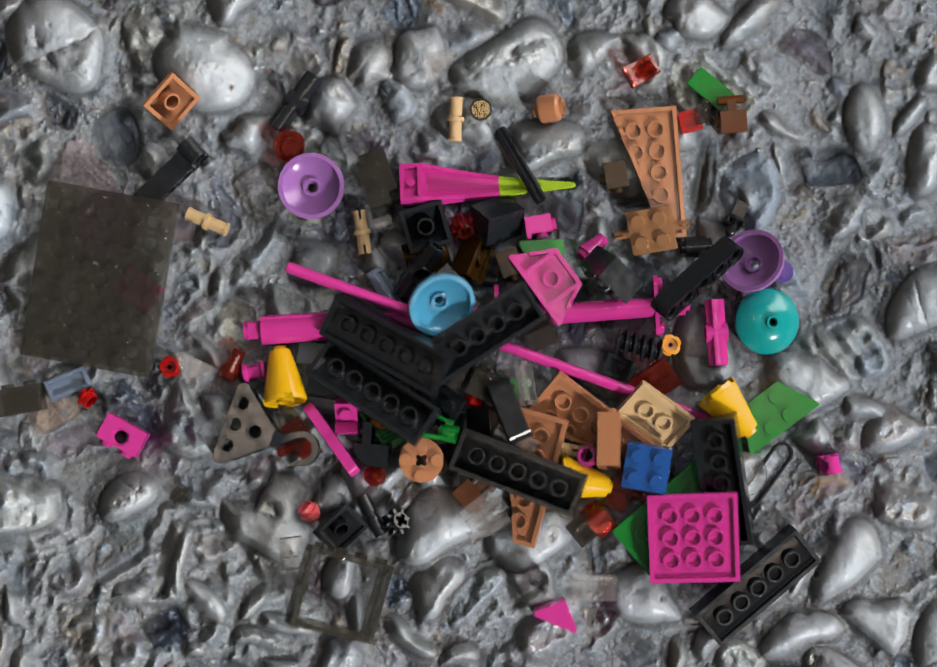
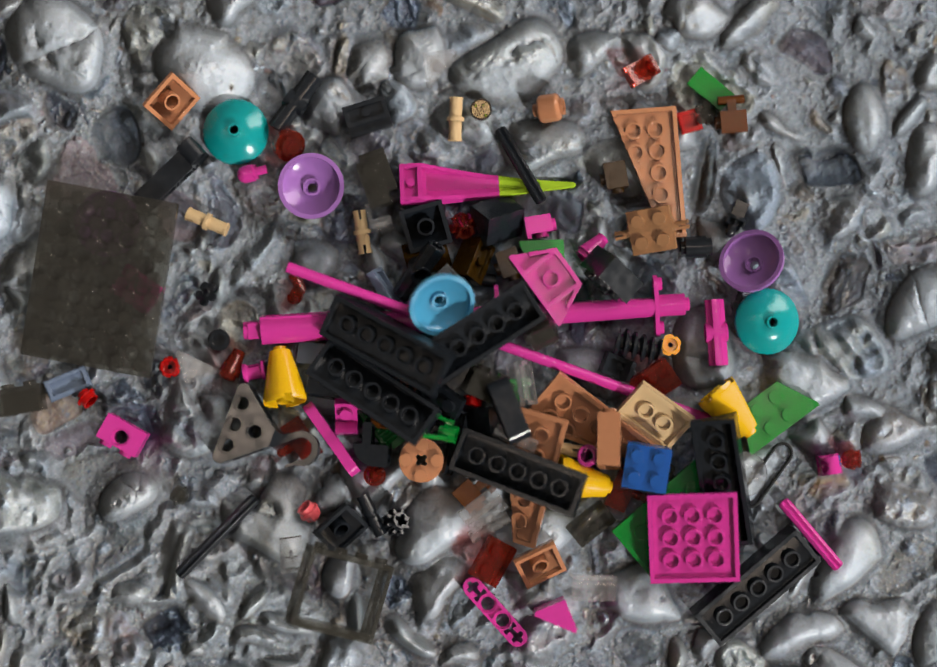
(206, 293): none -> black plant
(217, 536): none -> black axle
(218, 340): none -> black plate
(243, 145): none -> teal dish
(251, 173): none -> dark pink cylinder
(298, 290): none -> clear red arm
(367, 117): none -> black plate
(492, 561): none -> clear red plate
(492, 613): none -> dark pink beam
(539, 564): none -> nougat slope
(598, 519): clear red bracket -> none
(697, 278): black beam -> none
(786, 274): dark purple plate -> none
(810, 534): none -> dark pink axle
(851, 459): none -> clear red plate

